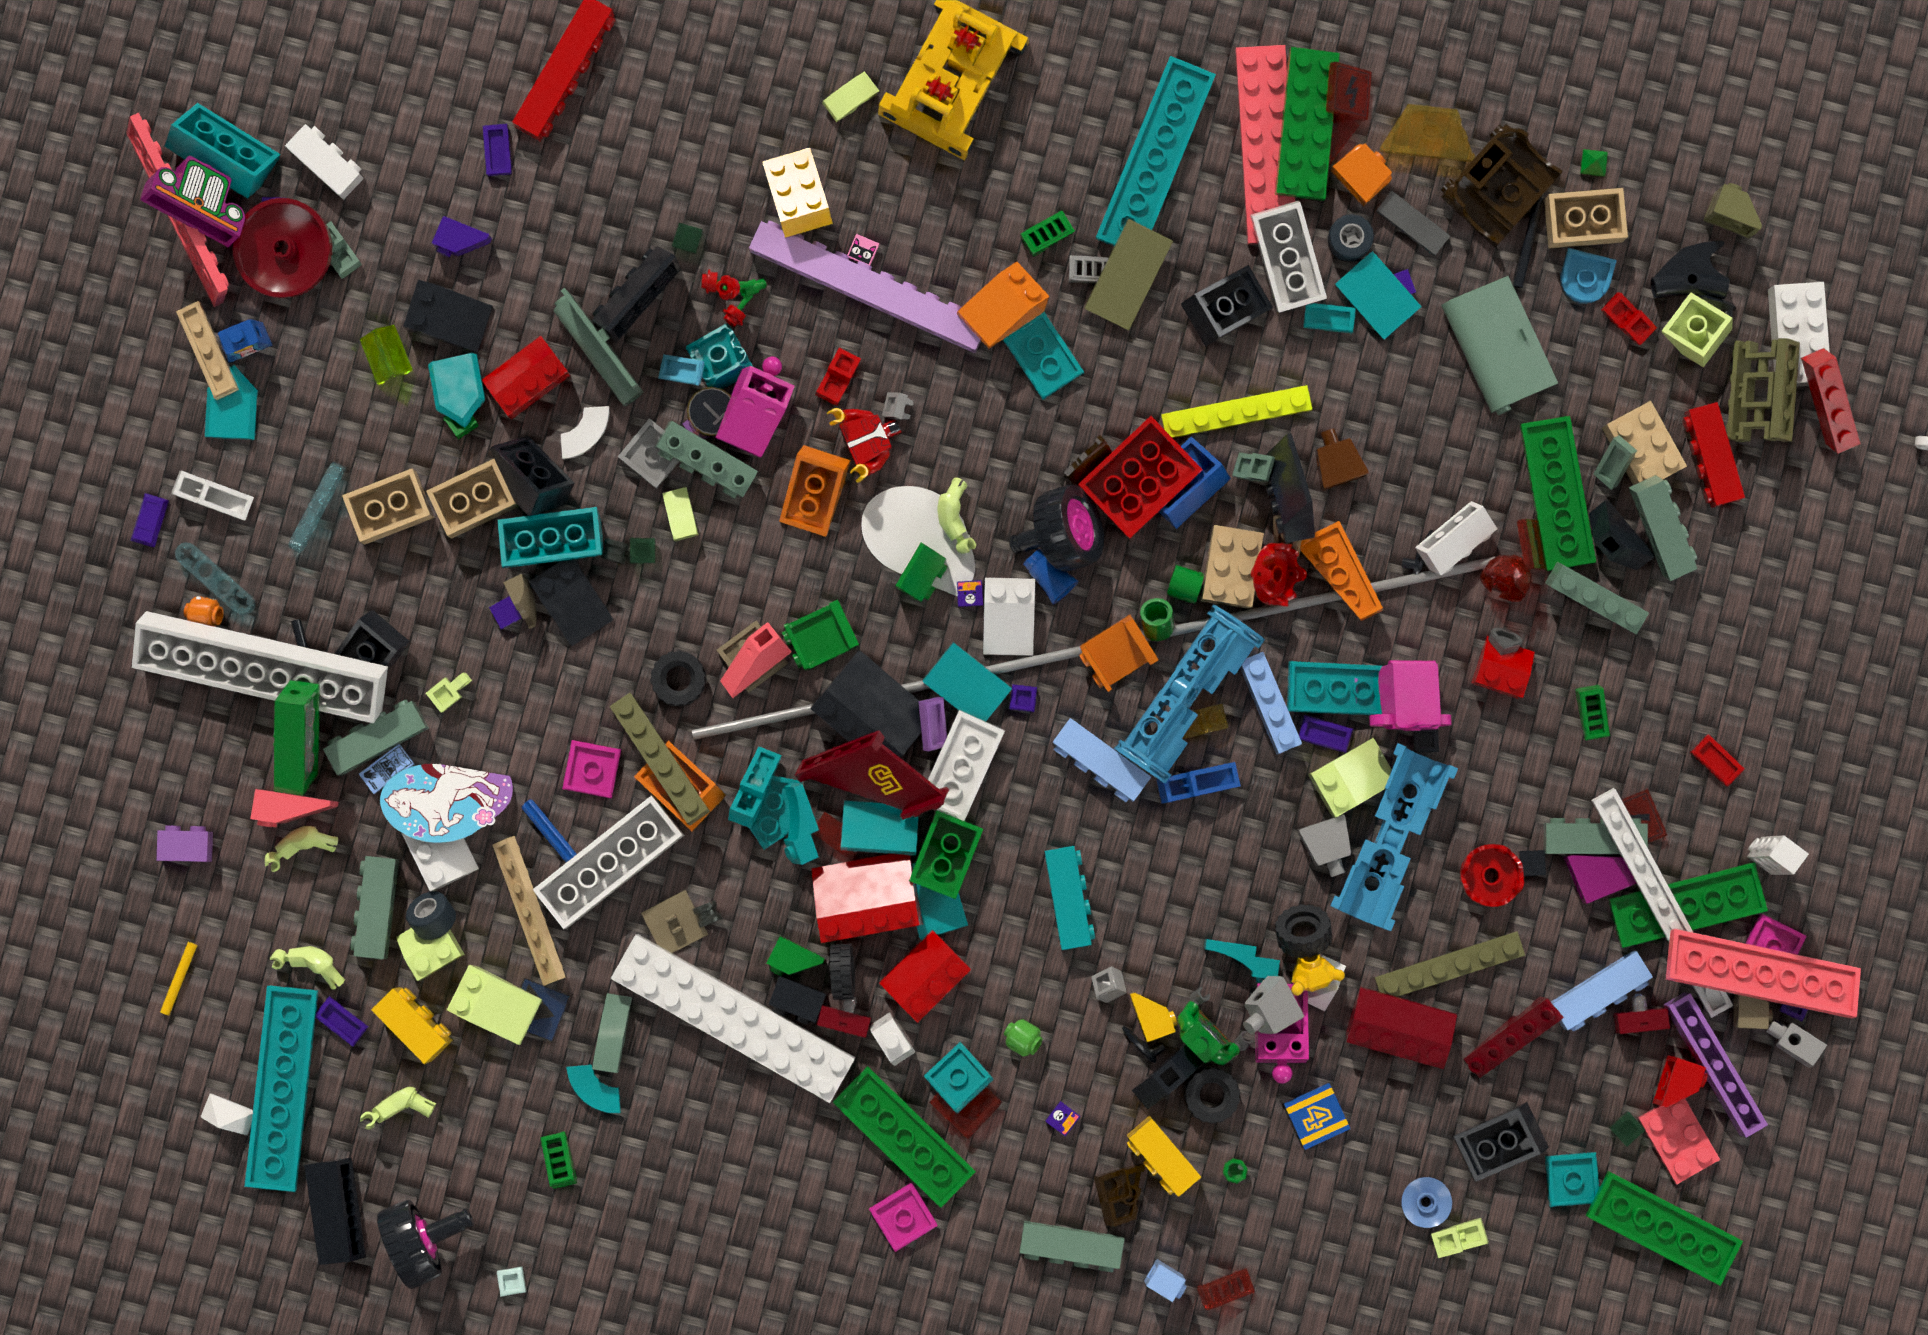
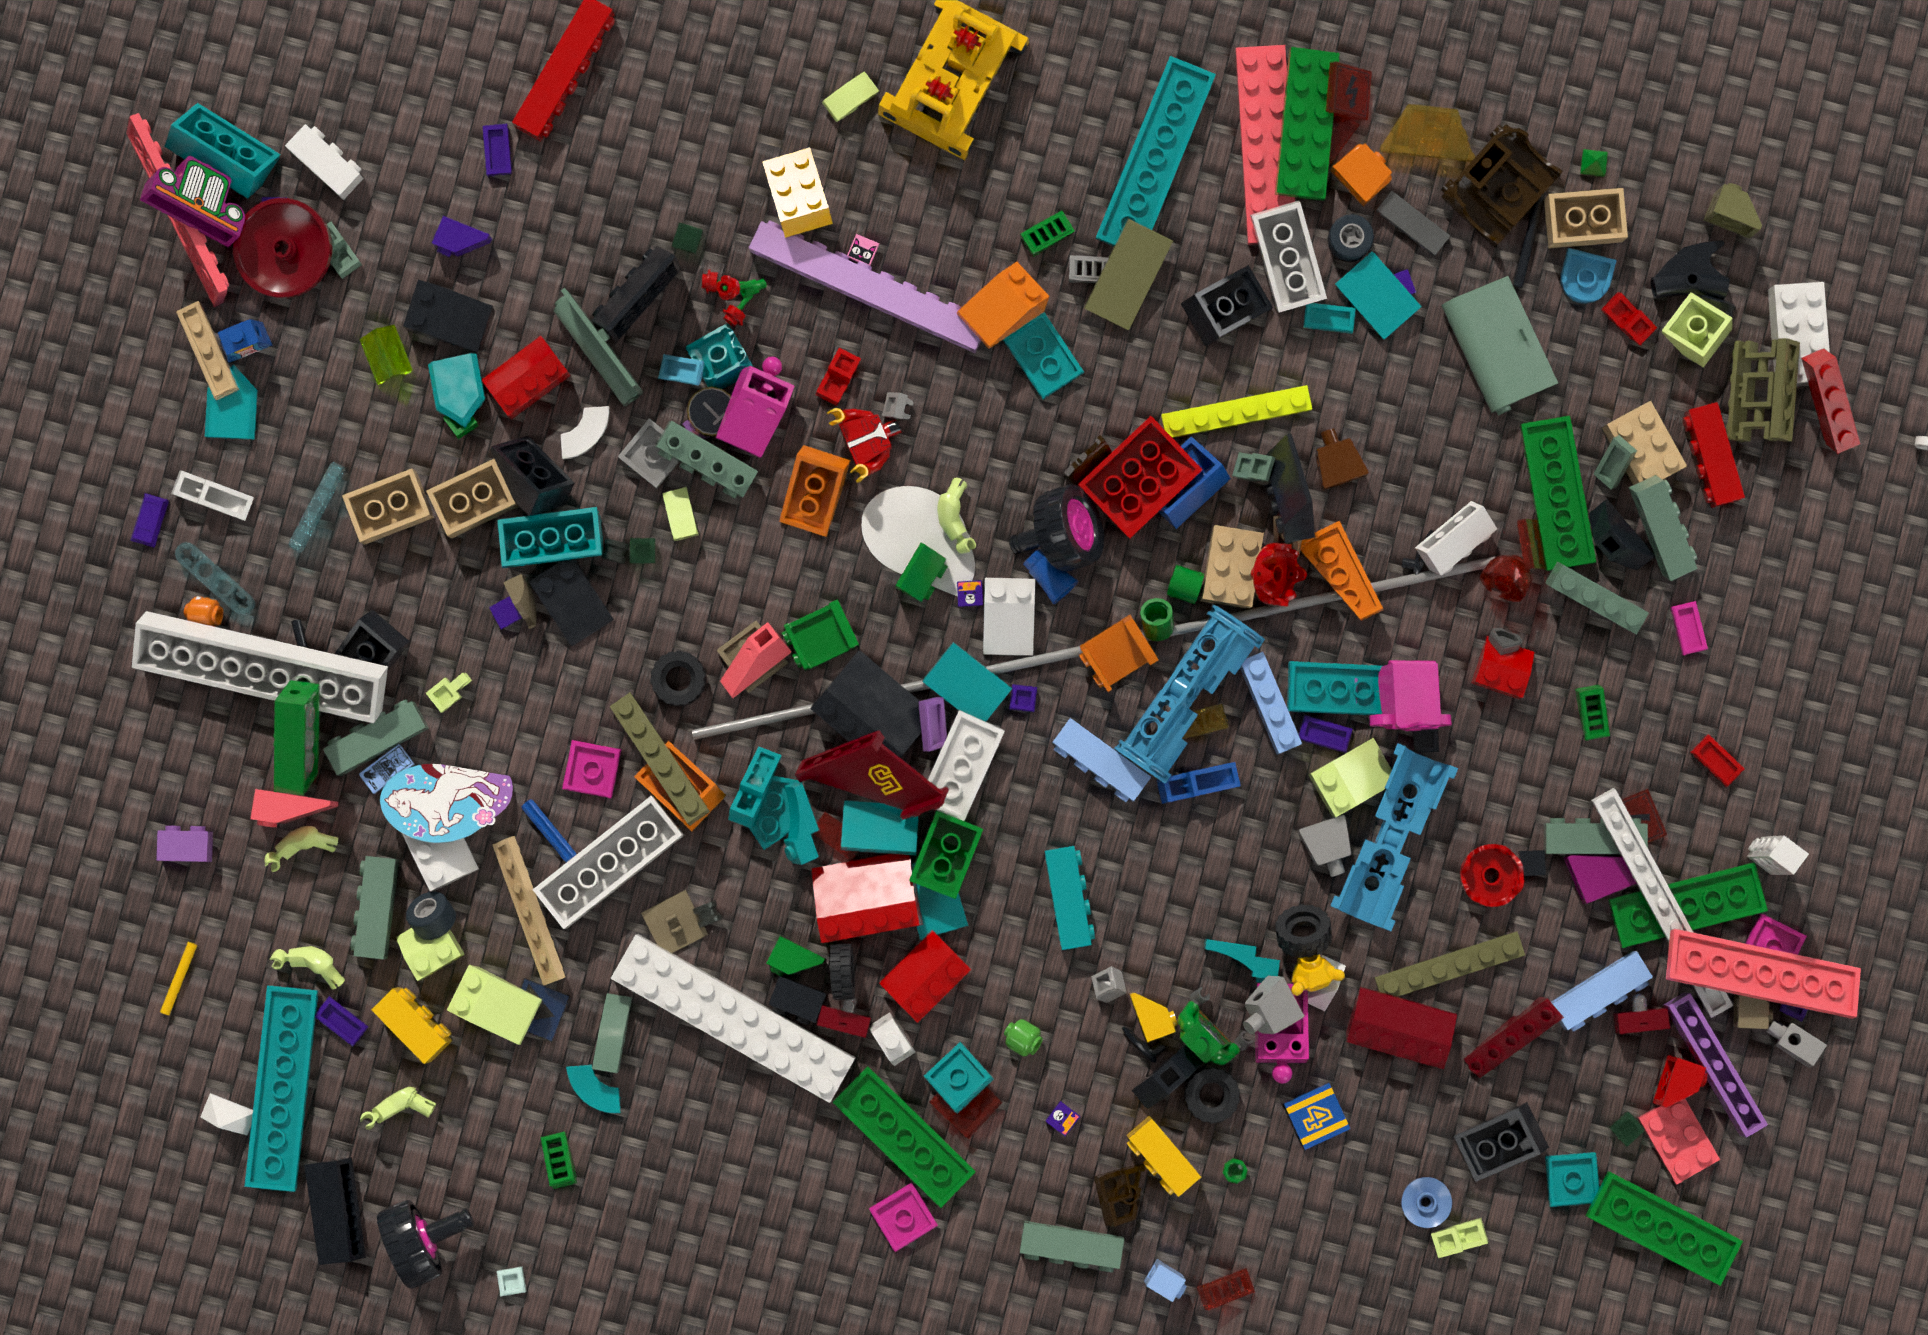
(1689, 628): none -> dark pink tile

